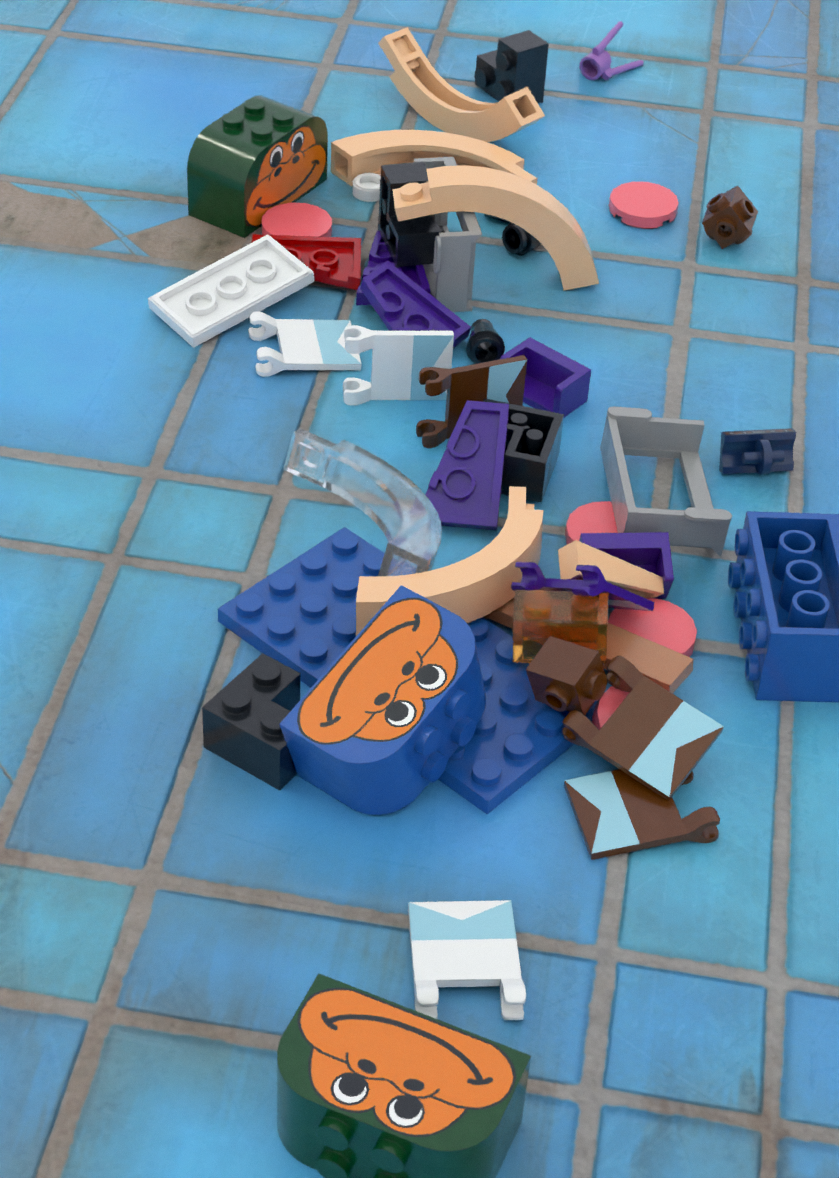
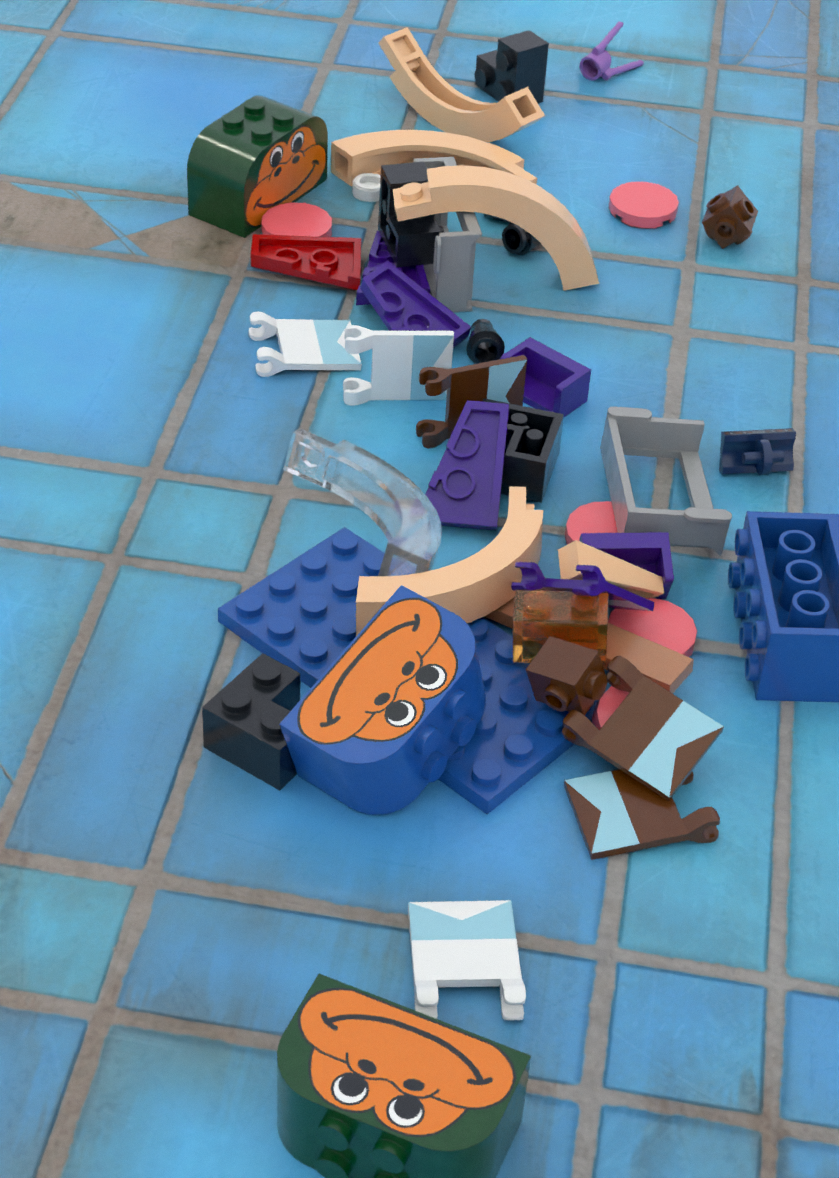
(230, 290): white tile -> none

